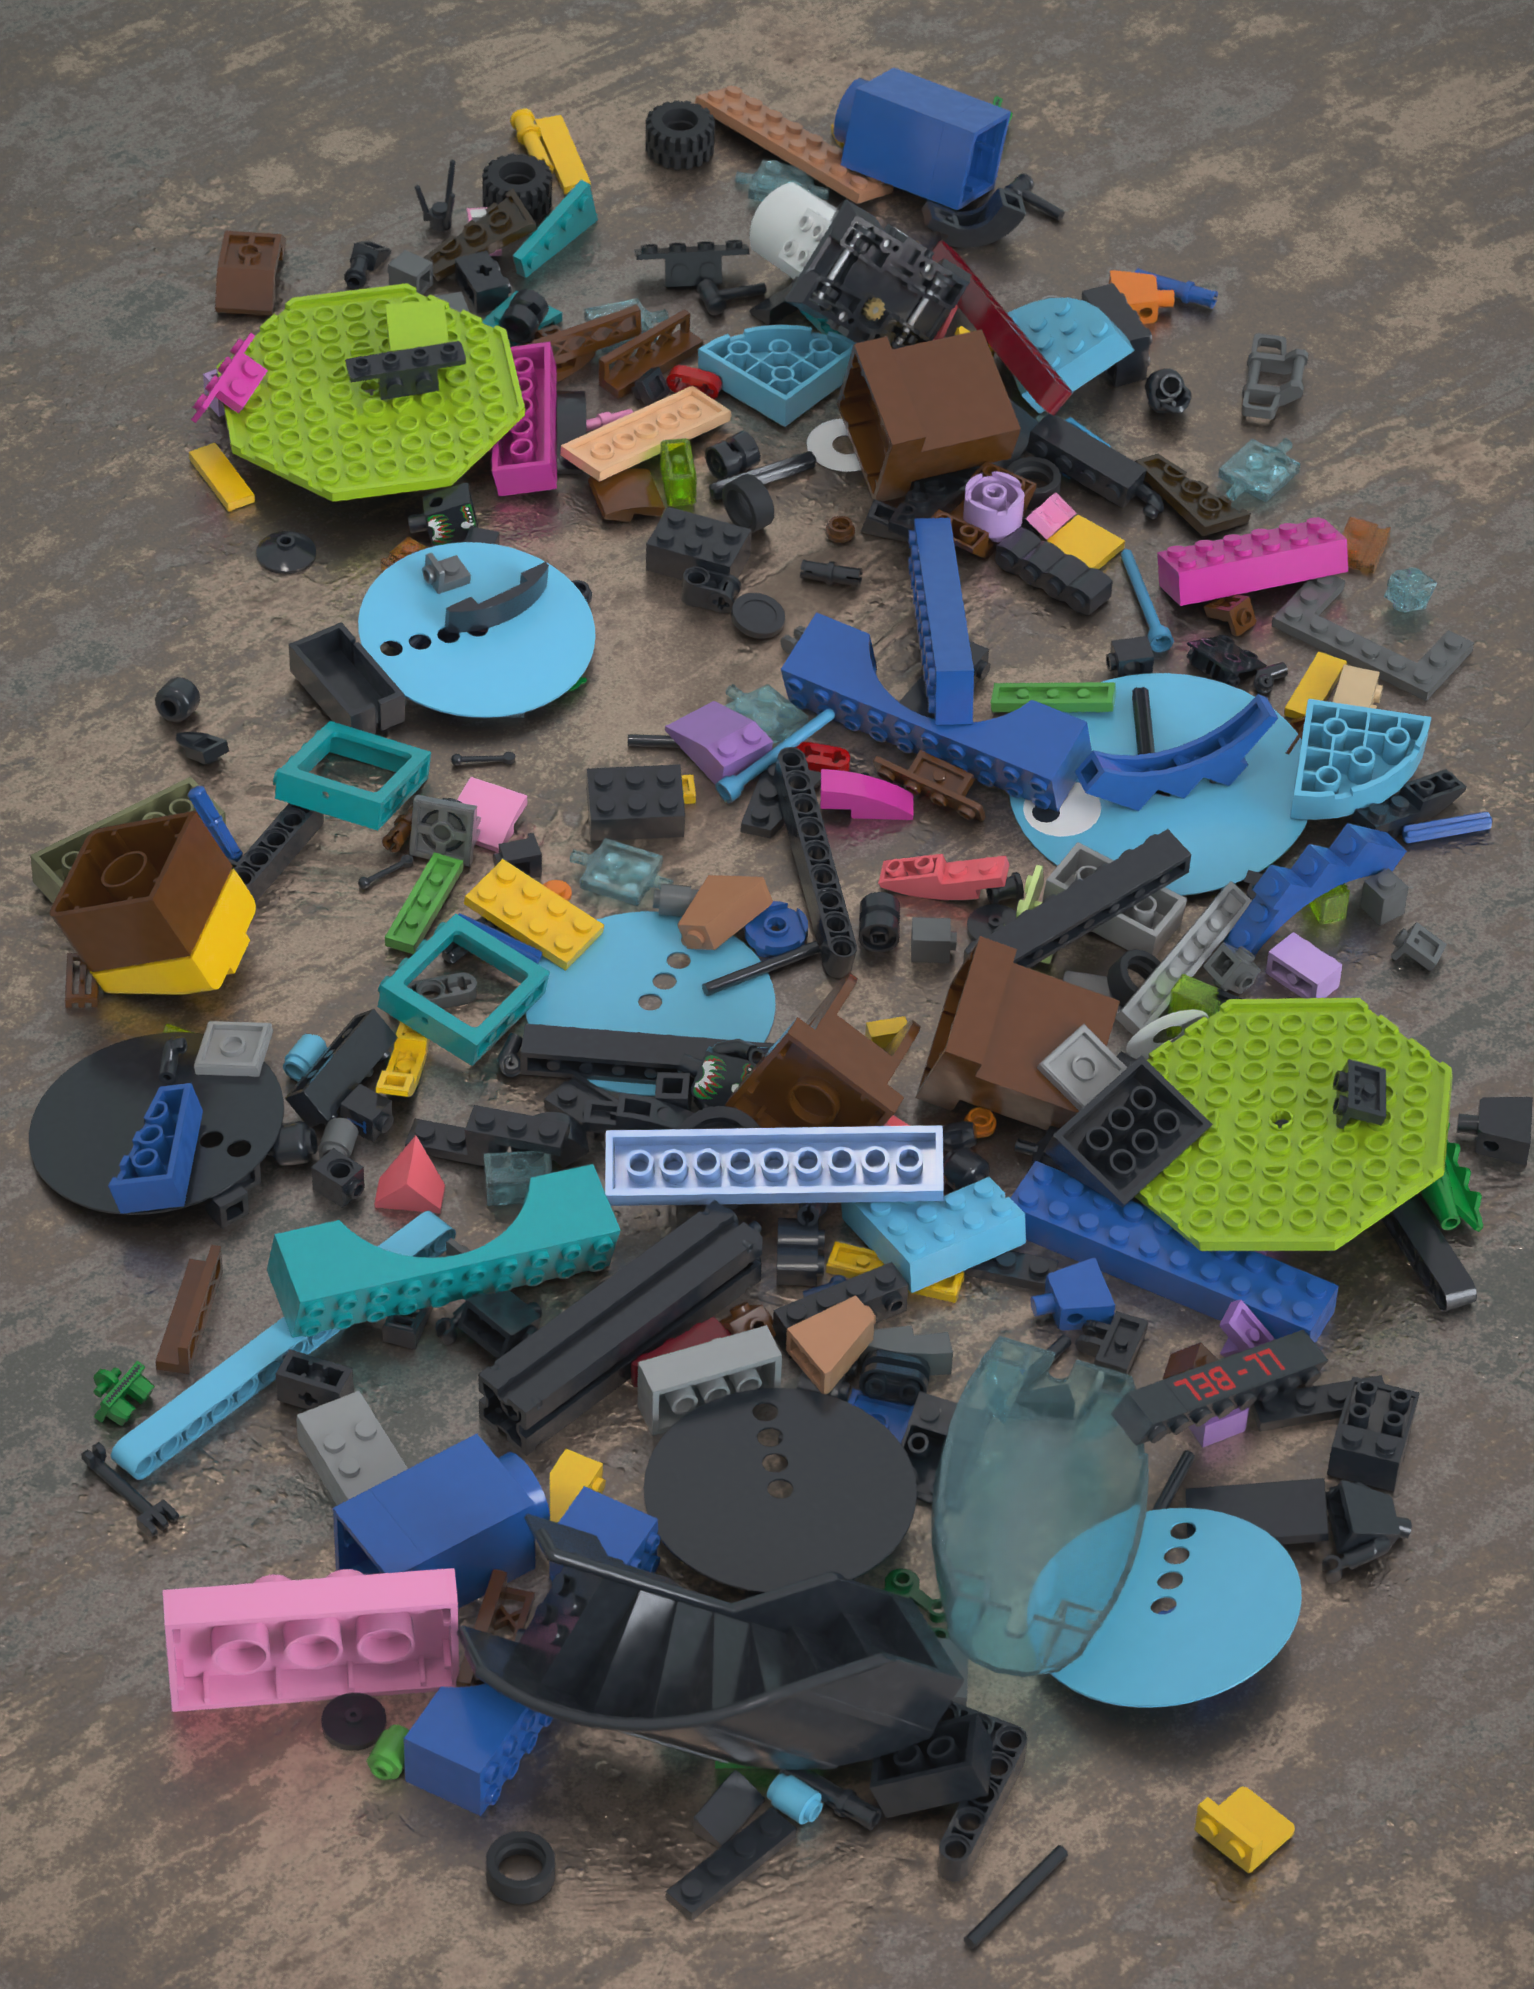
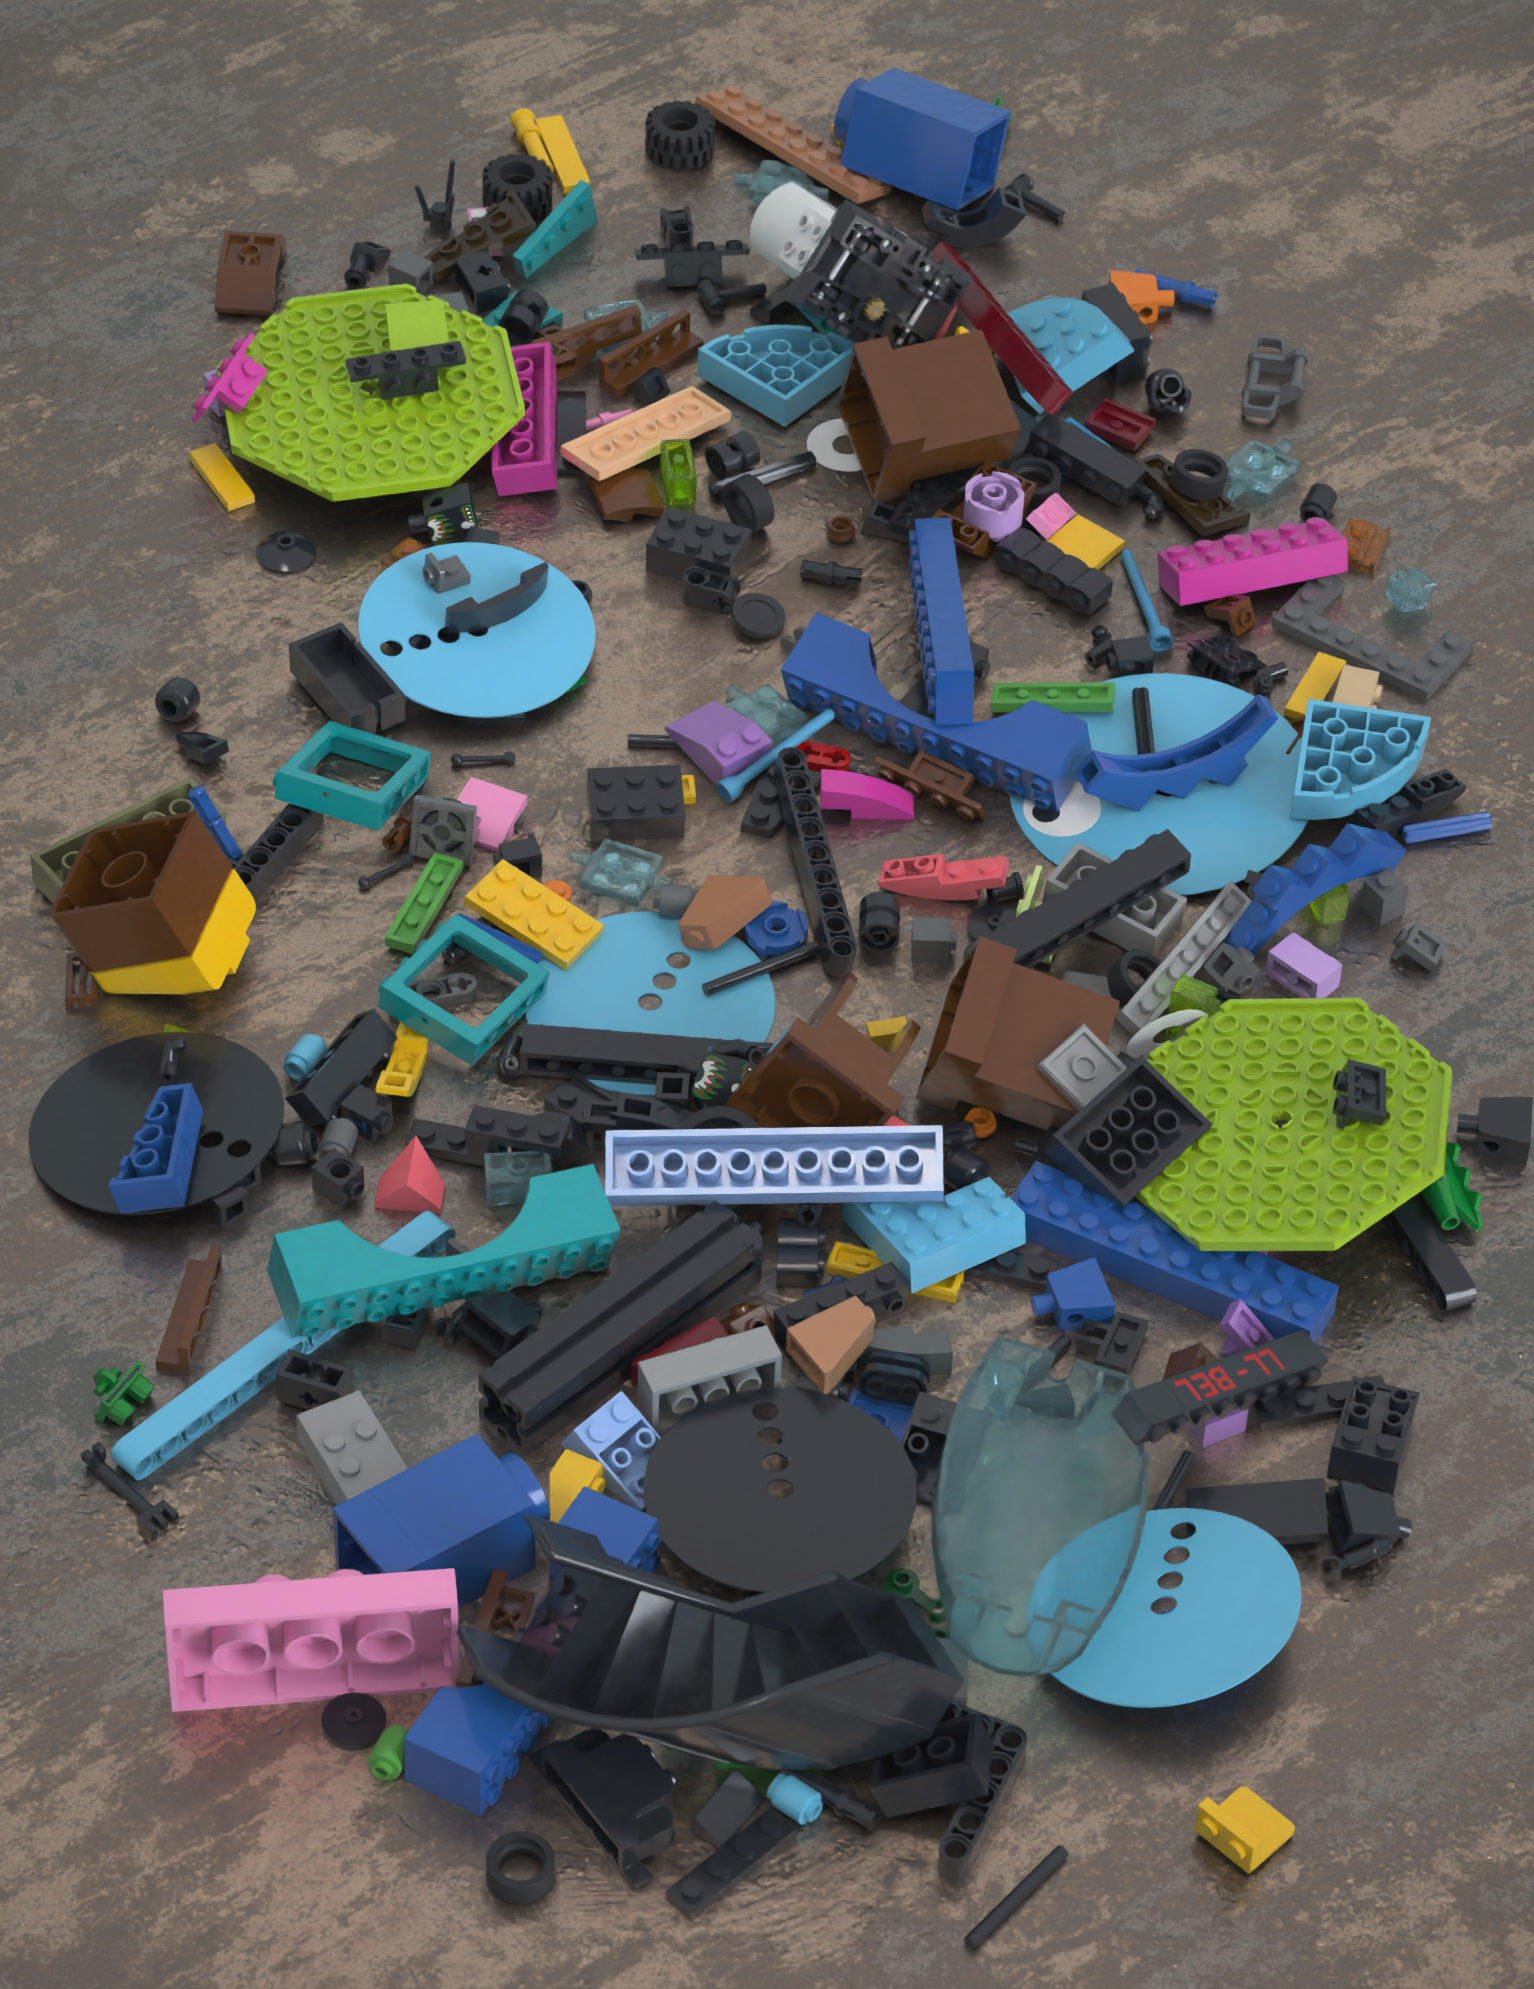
(233, 1048): light grey tile -> none
(615, 1794): none -> black brick
(622, 1442): none -> light blue slope
(677, 226): none -> black piece
(694, 377): red beam -> none
(1101, 643): none -> black arm
(1120, 424): none -> dark red plate
(1203, 462): none -> black tyre
(1318, 502): none -> black brick

